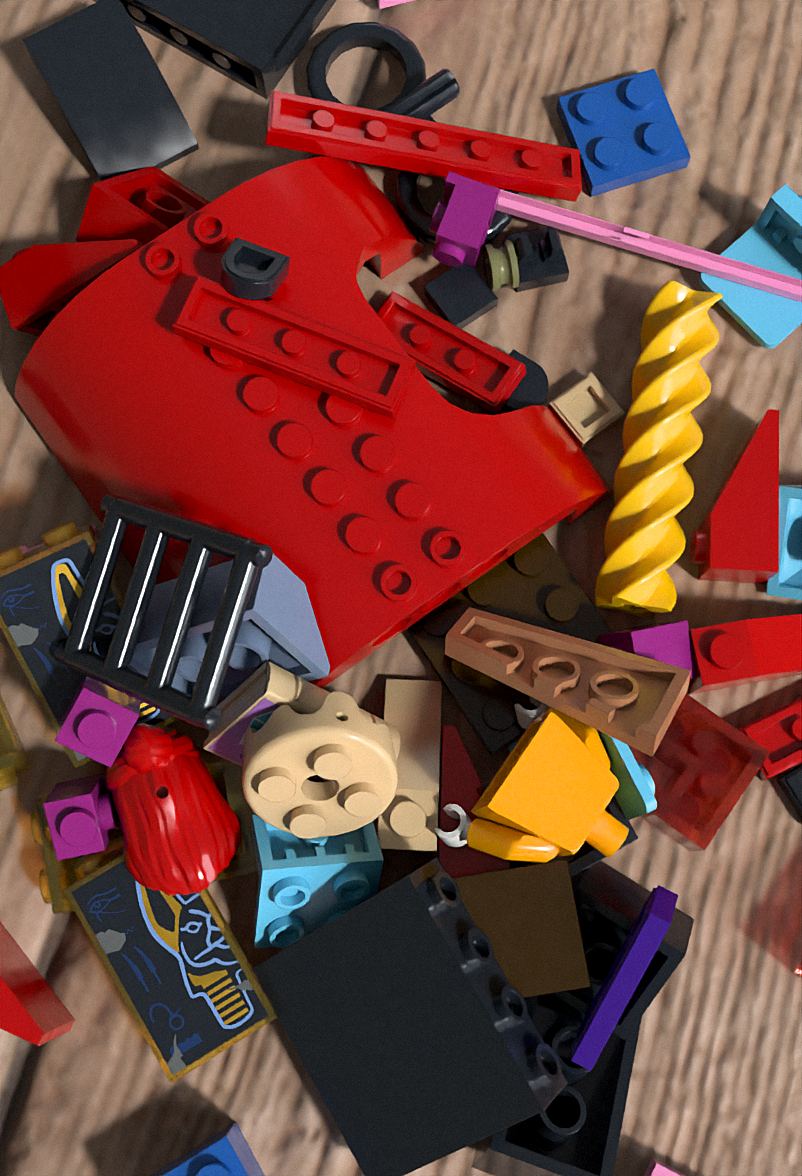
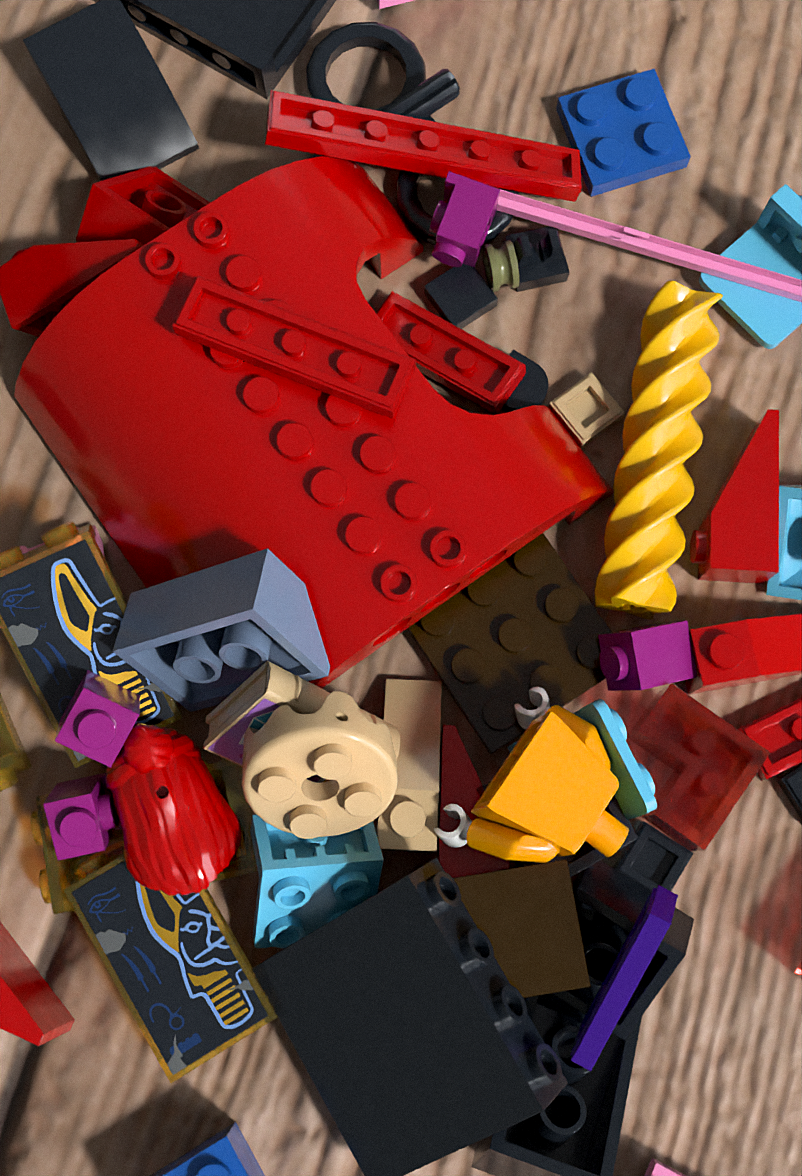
(203, 542): black bar -> none
(252, 270): black tile -> none
(589, 681): nougat wing -> none
(653, 859): none -> black tile

